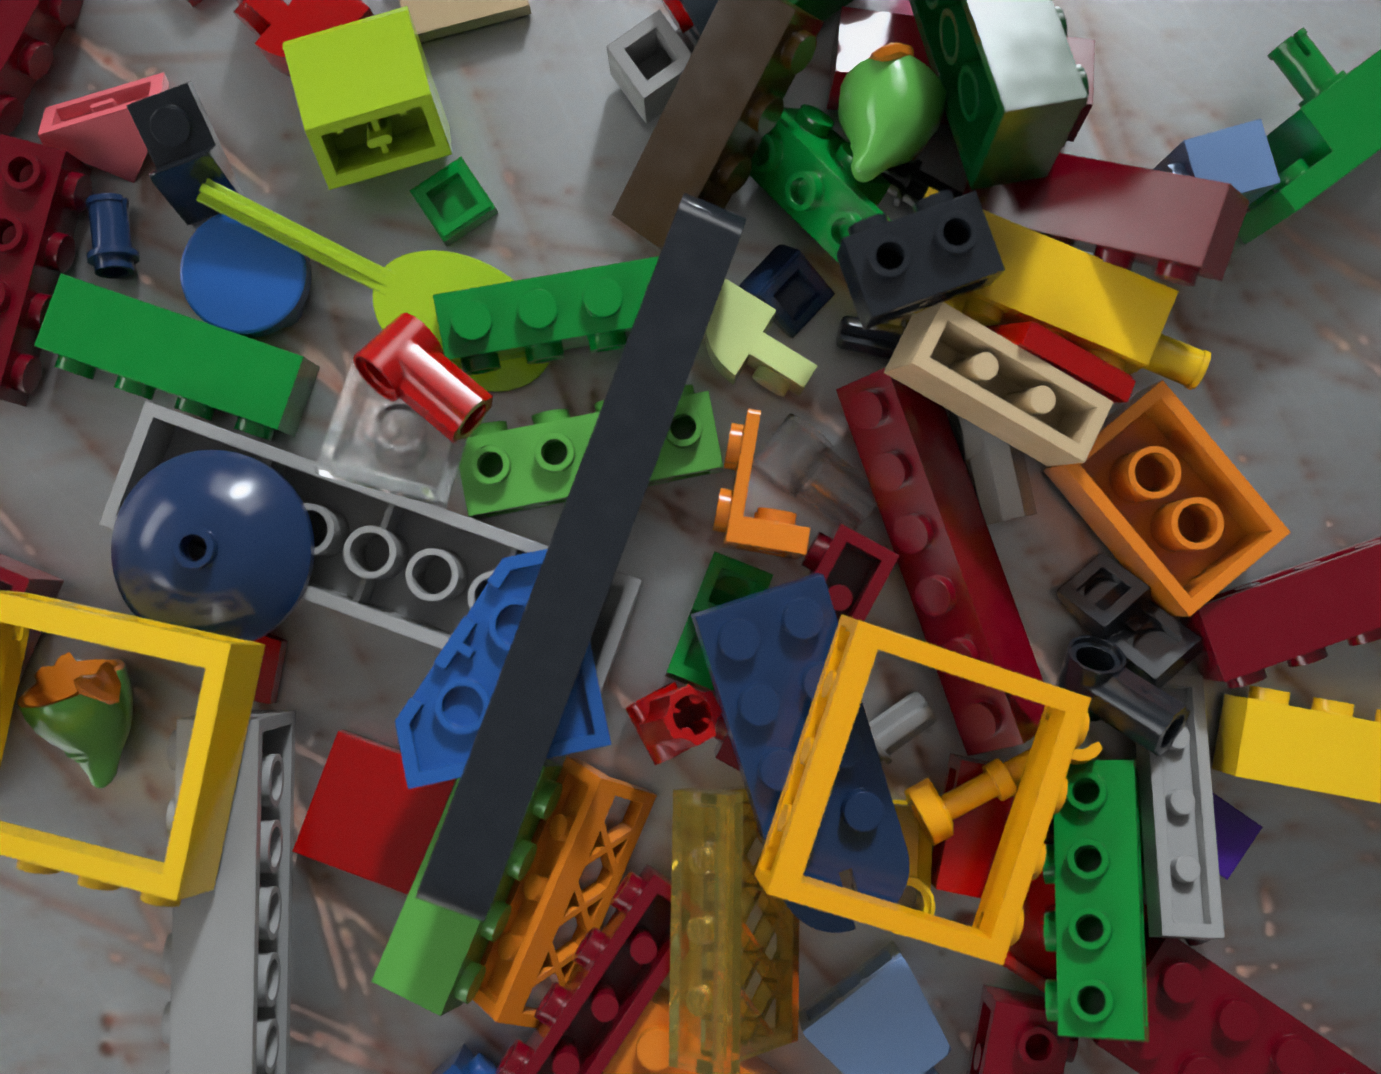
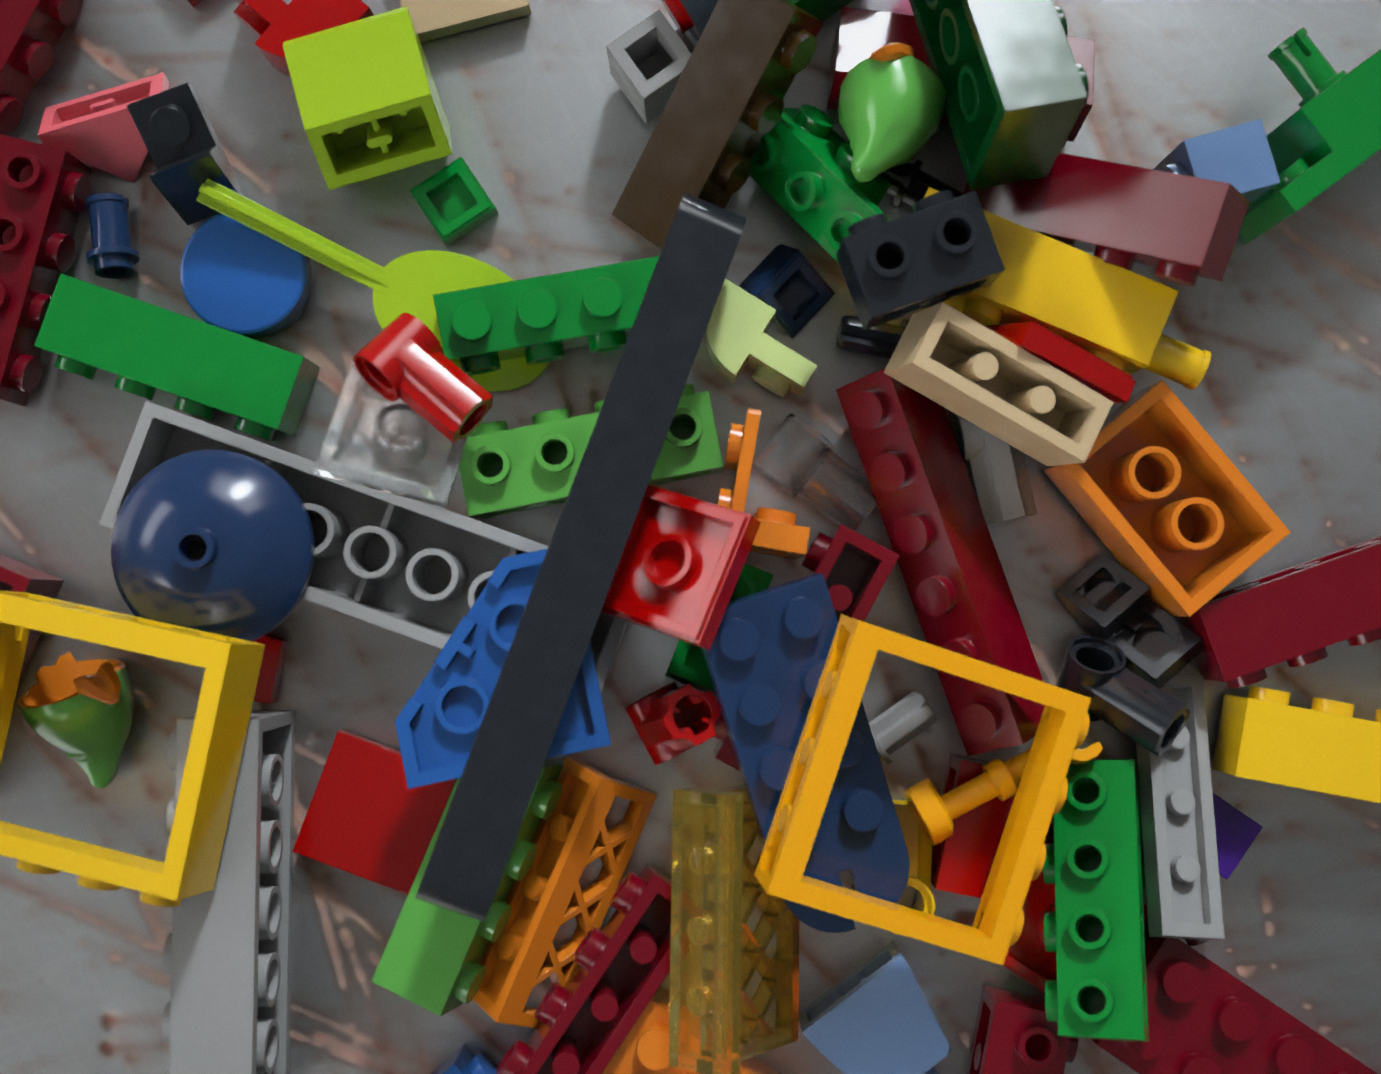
(680, 566): none -> red tile

